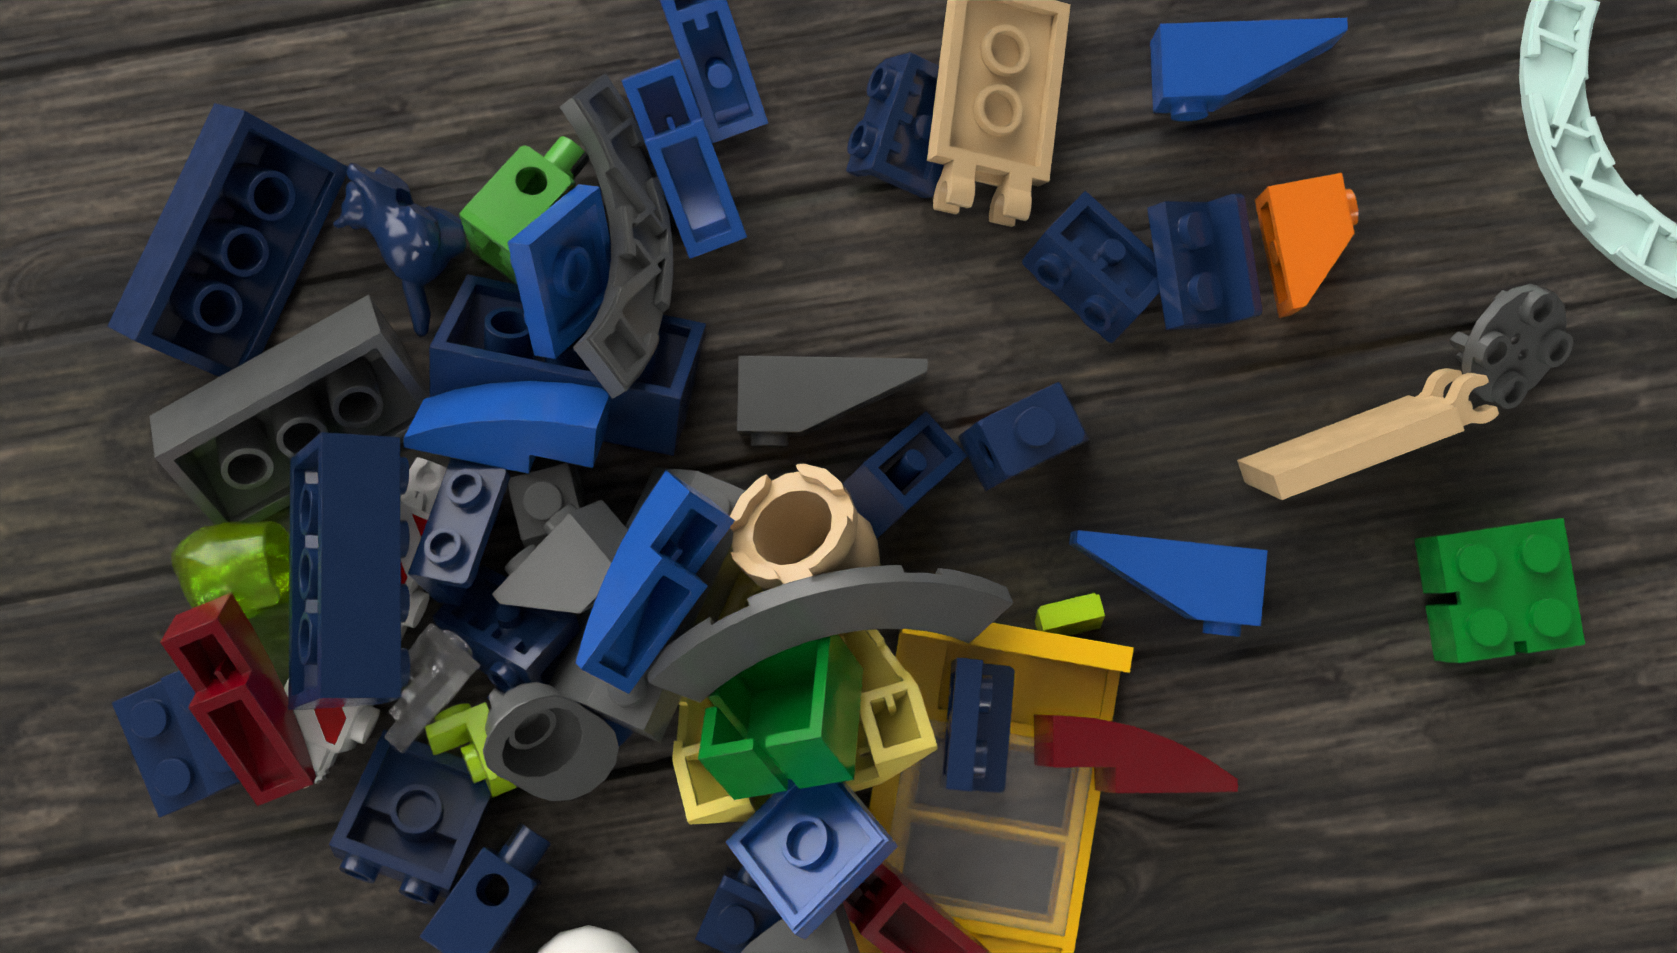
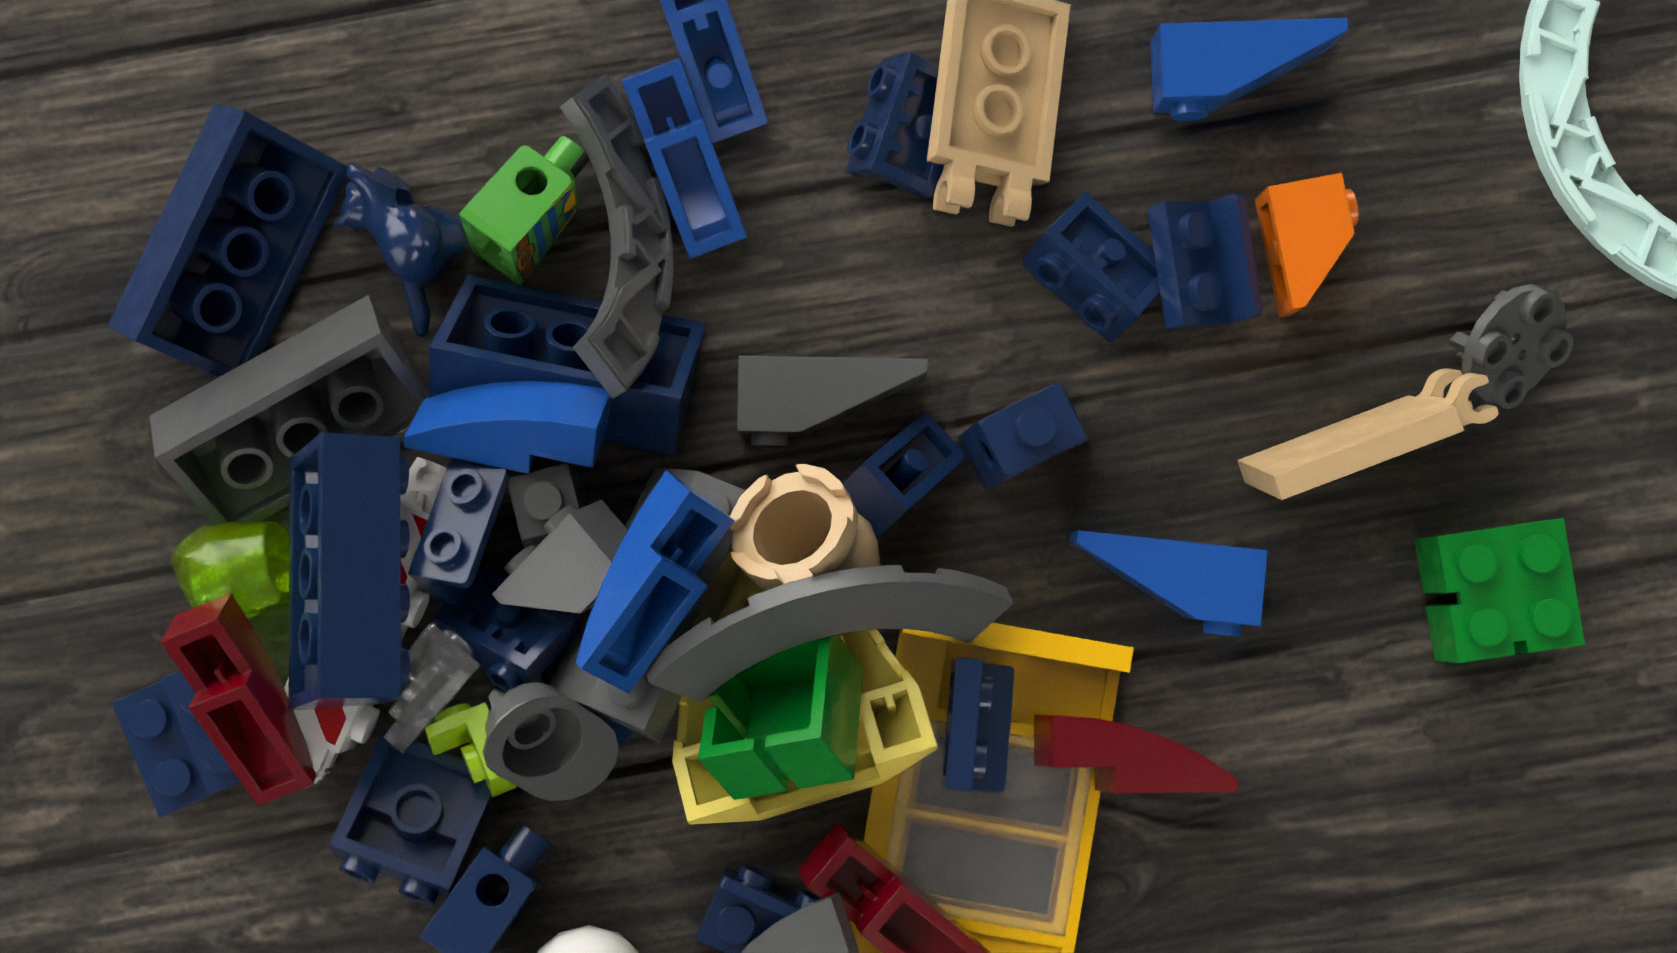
(562, 269): blue plate -> none
(810, 850): blue plate -> none
(1071, 615): lime tile -> none

